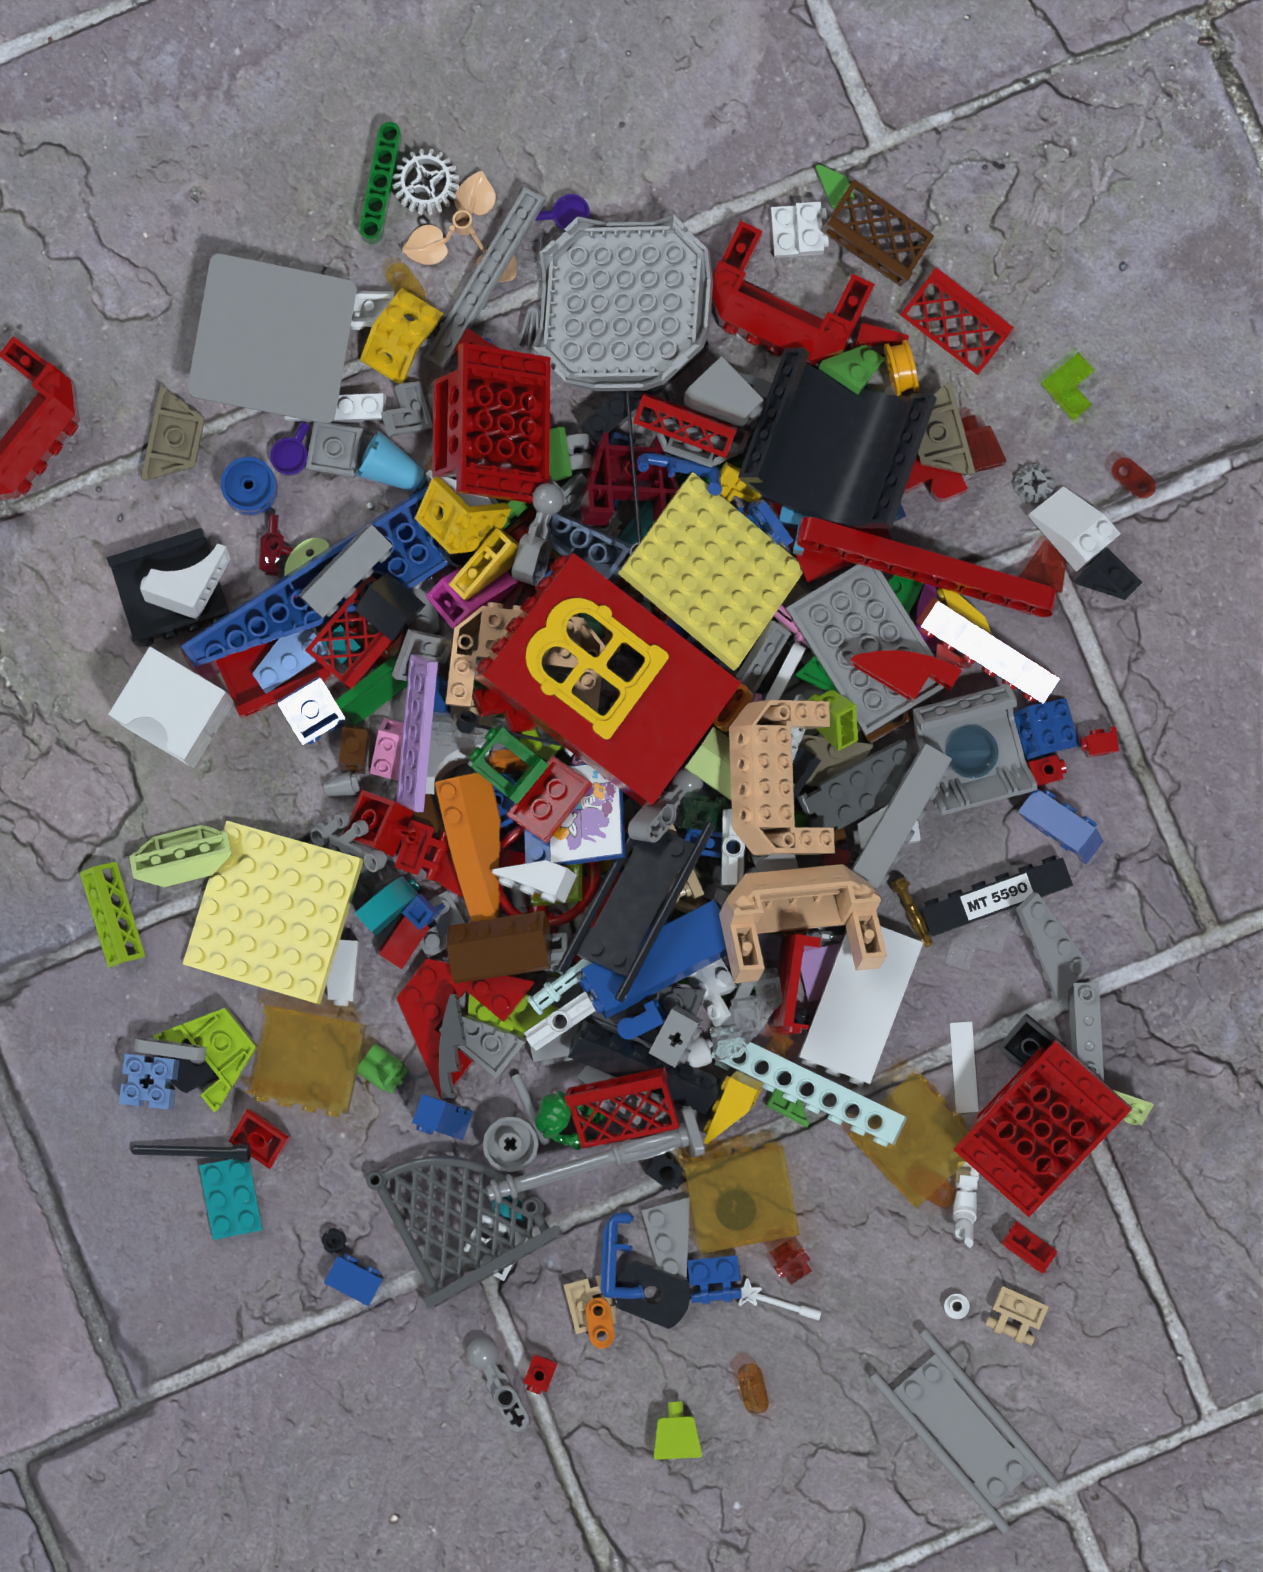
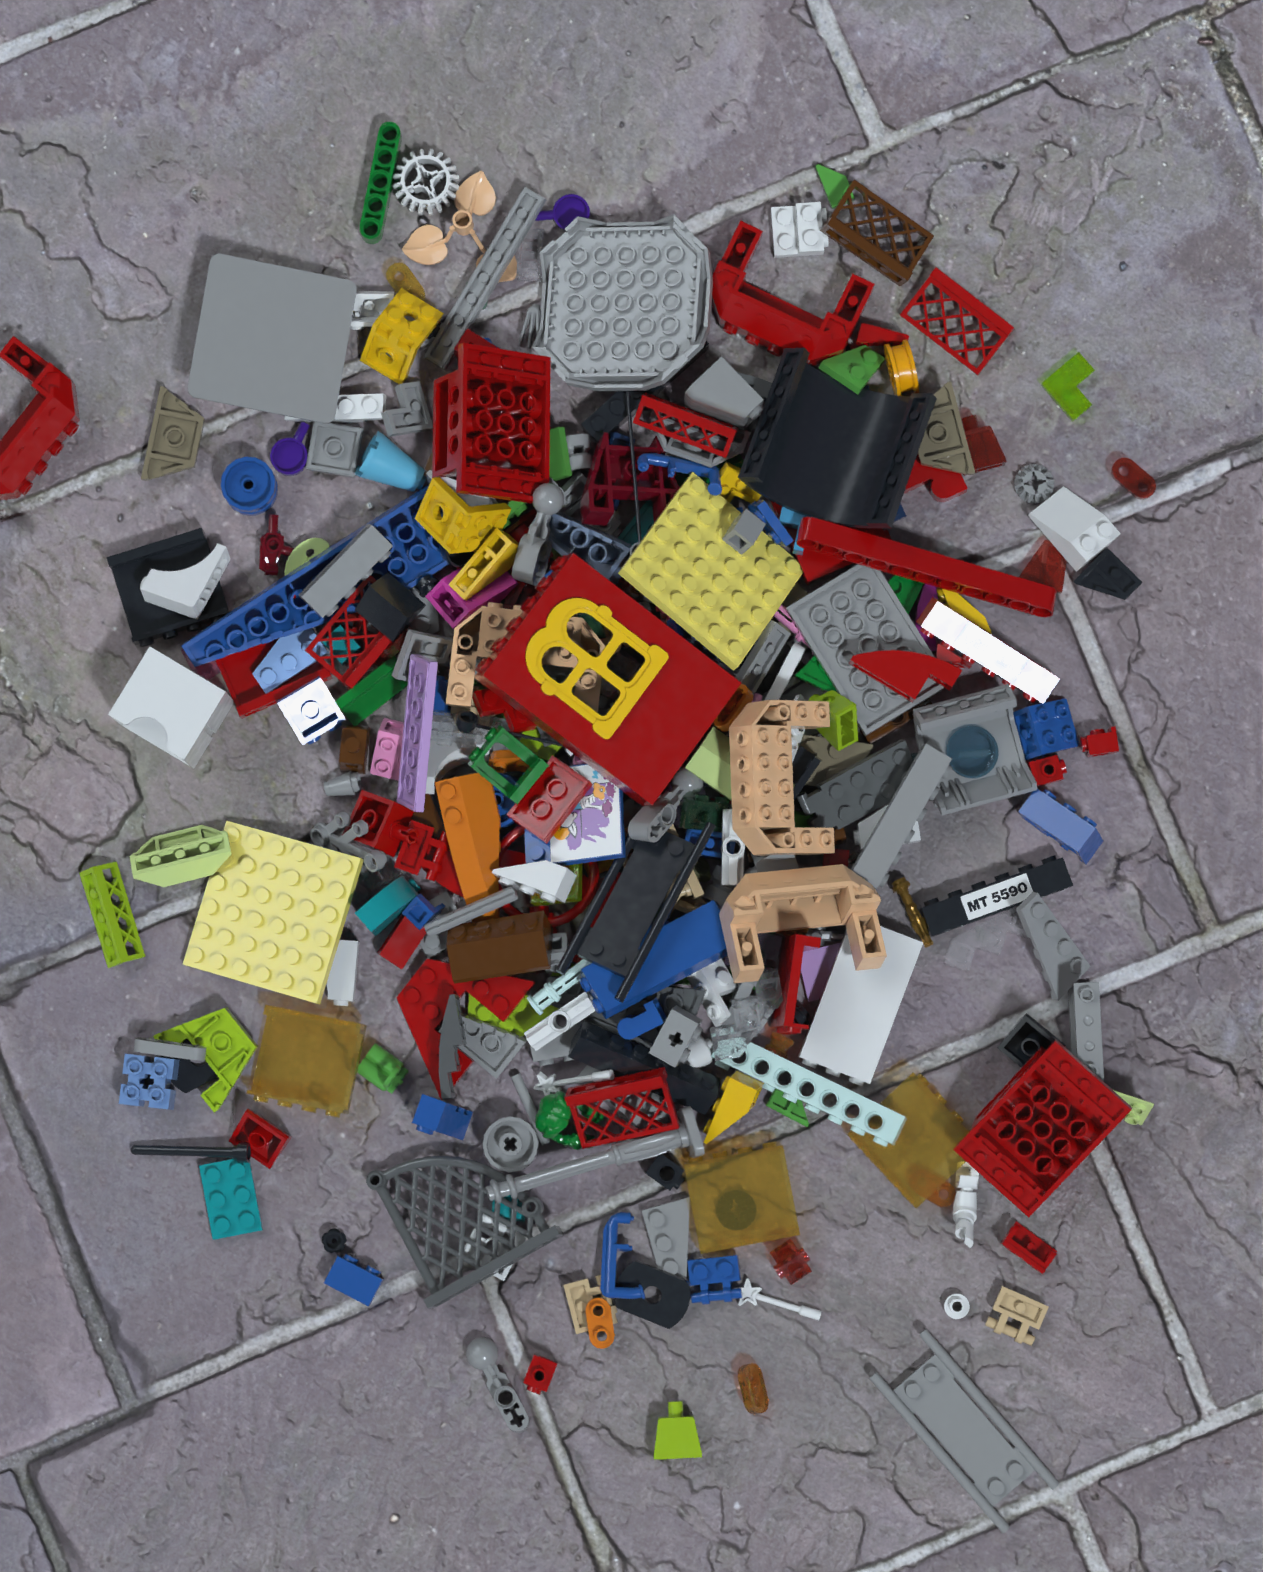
(426, 584): none -> black plate
(471, 911): none -> light grey axle
(550, 1085): none -> white piece
(744, 531): none -> light grey brick
(964, 1067): white sticker -> none

